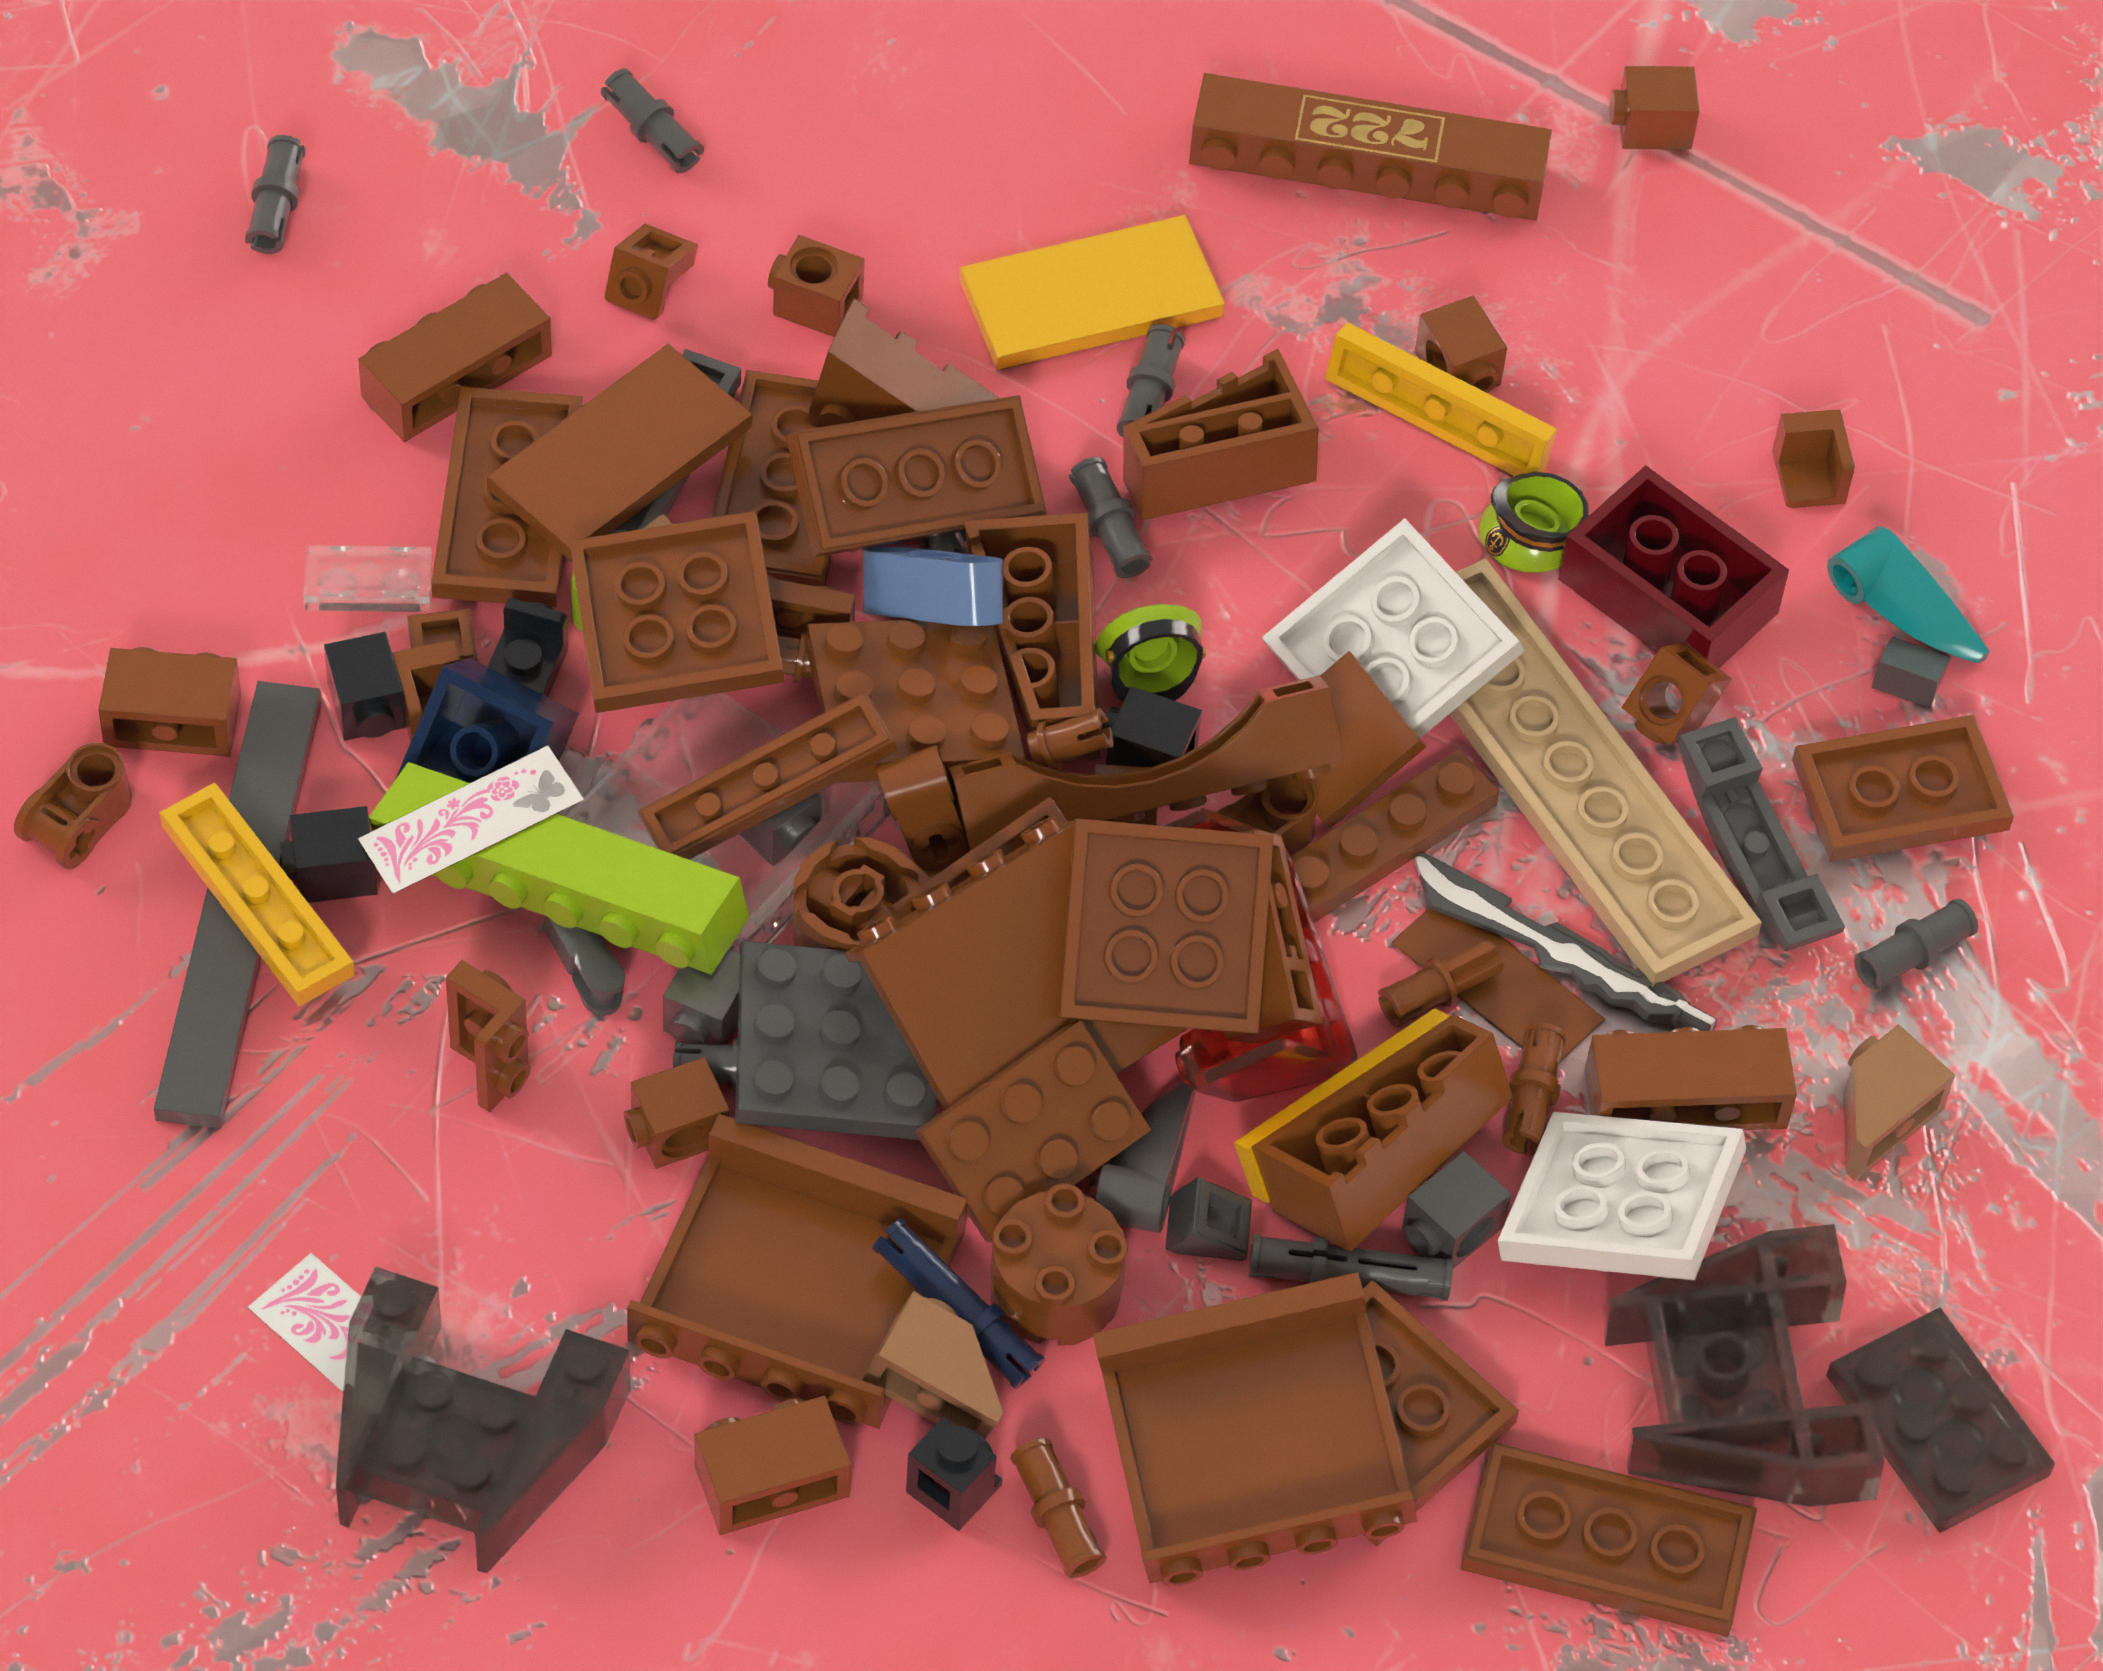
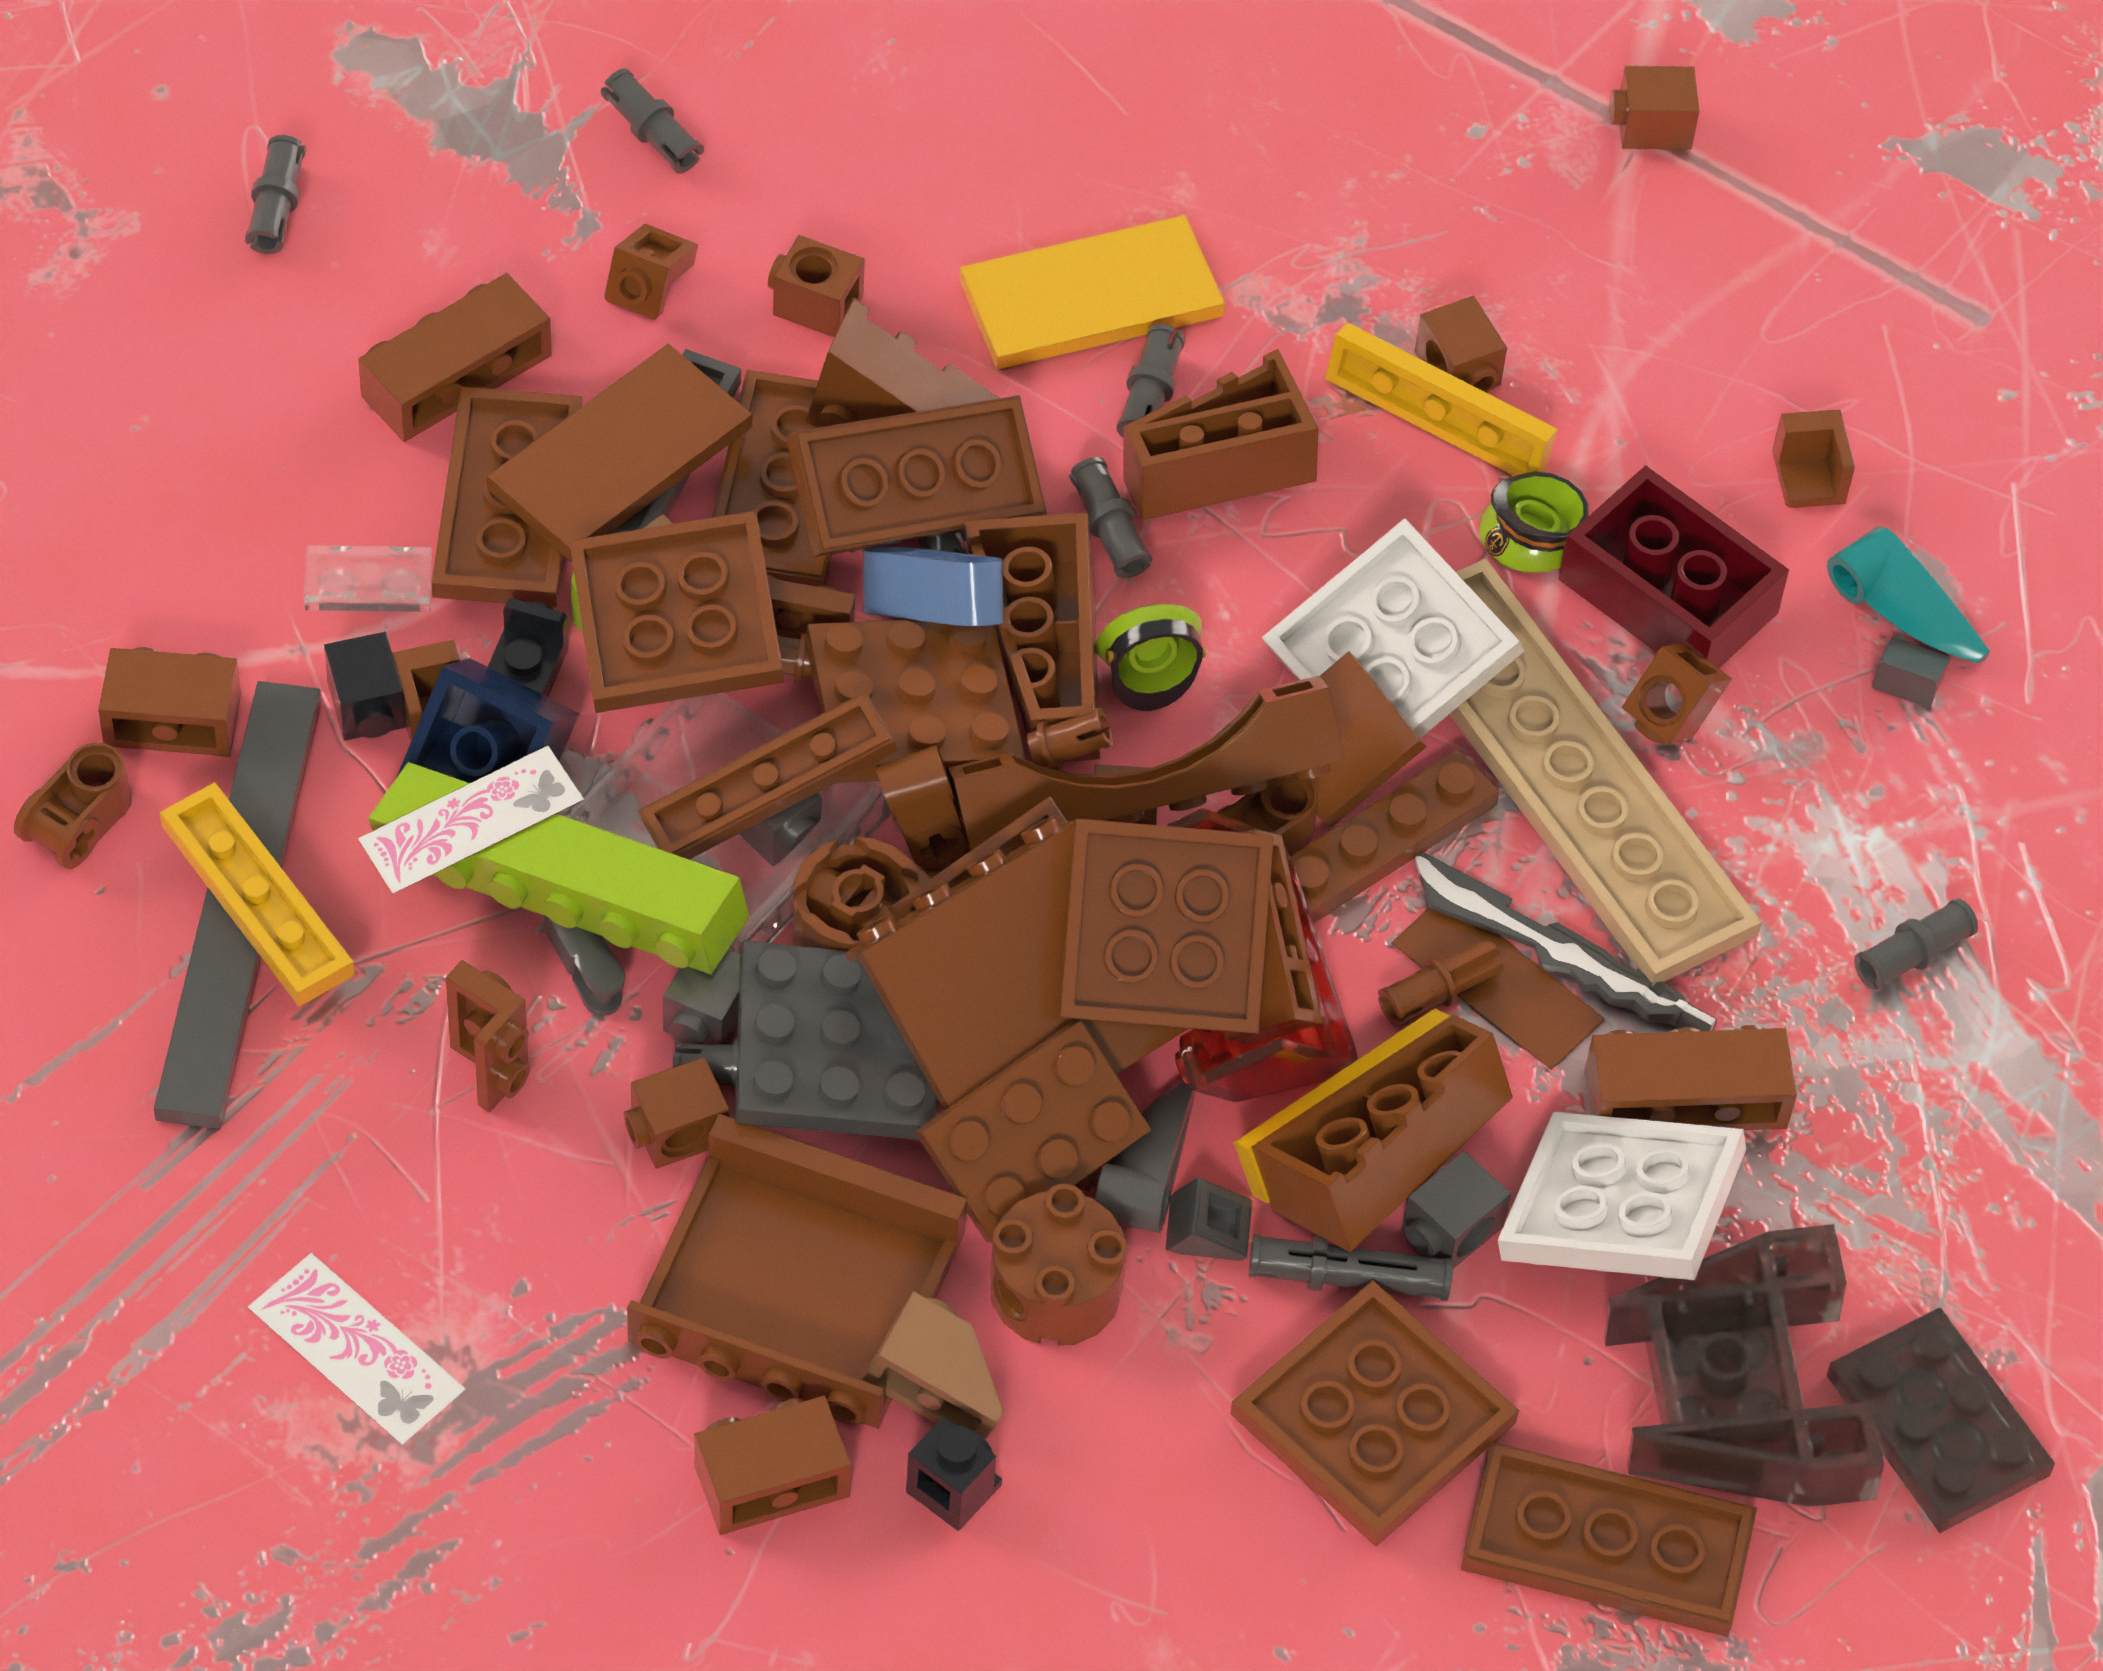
(329, 856): black brick -> none
(441, 627): dark orange tile -> none
(459, 1441): clear smoke wedge -> none
(938, 1281): dark blue pin -> none
(1058, 1507): dark orange pin -> none
(1151, 730): black brick -> none
(1254, 1430): dark orange panel -> none
(1370, 146): dark orange brick -> none
(1534, 1087): dark orange pin -> none
(1751, 839): dark grey slope -> none
(1889, 1096): medium nougat slope -> none
(1902, 788): dark orange plate -> none

